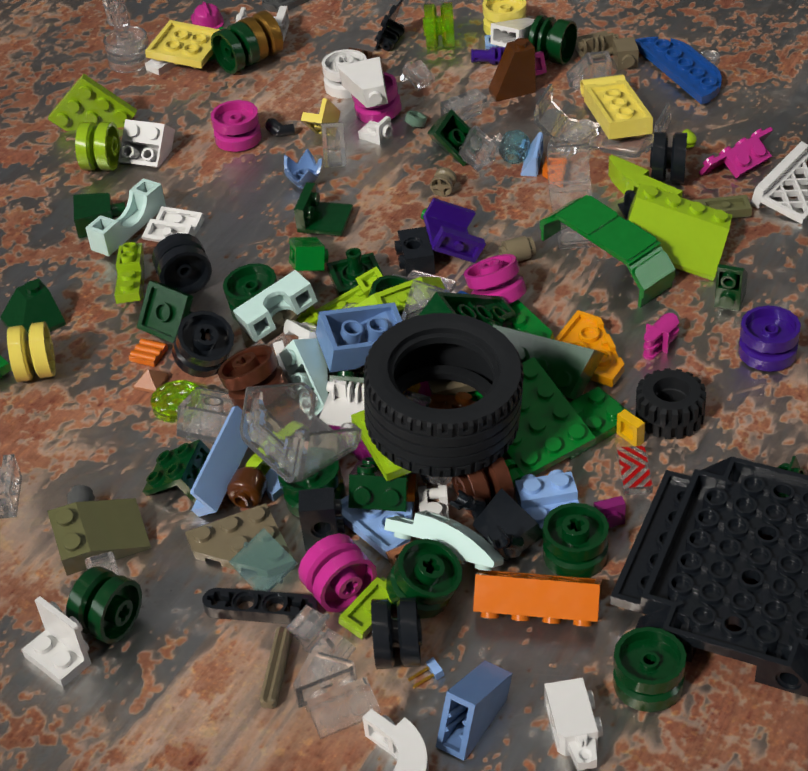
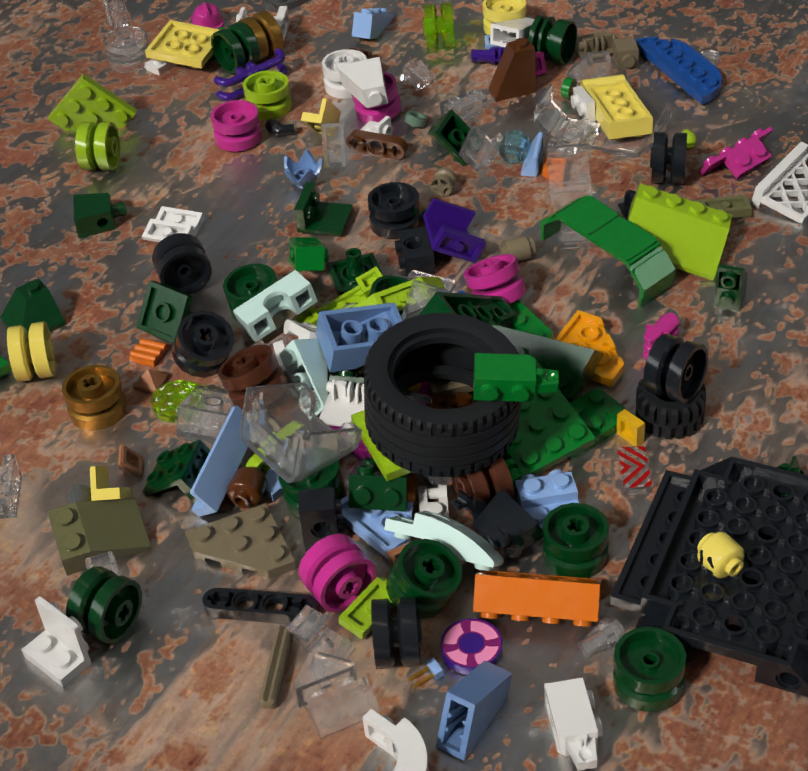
(94, 397): none -> pearl gold wheel
(100, 485): none -> light yellow panel
(130, 273): lime slope -> none
(130, 461): none -> nougat slope
(143, 204): light aqua arch -> none
(145, 143): white slope -> none
(242, 74): none -> dark purple piece
(263, 562): clear light blue piece -> none
(269, 93): none -> lime wheel
(360, 144): none -> reddish brown beam
(371, 22): none -> light blue slope
(391, 30): black hinge -> none
(393, 208): none -> black wheel
(469, 644): none -> tile
(510, 378): none -> green hinge
(567, 87): none -> green tile
(583, 103): none -> white plate
(602, 637): none -> clear cone
(613, 509): magenta plate -> none
(628, 177): lime slope -> none
(675, 368): none -> black wheel
(720, 554): none -> light yellow head
(769, 338): dark purple wheel -> none

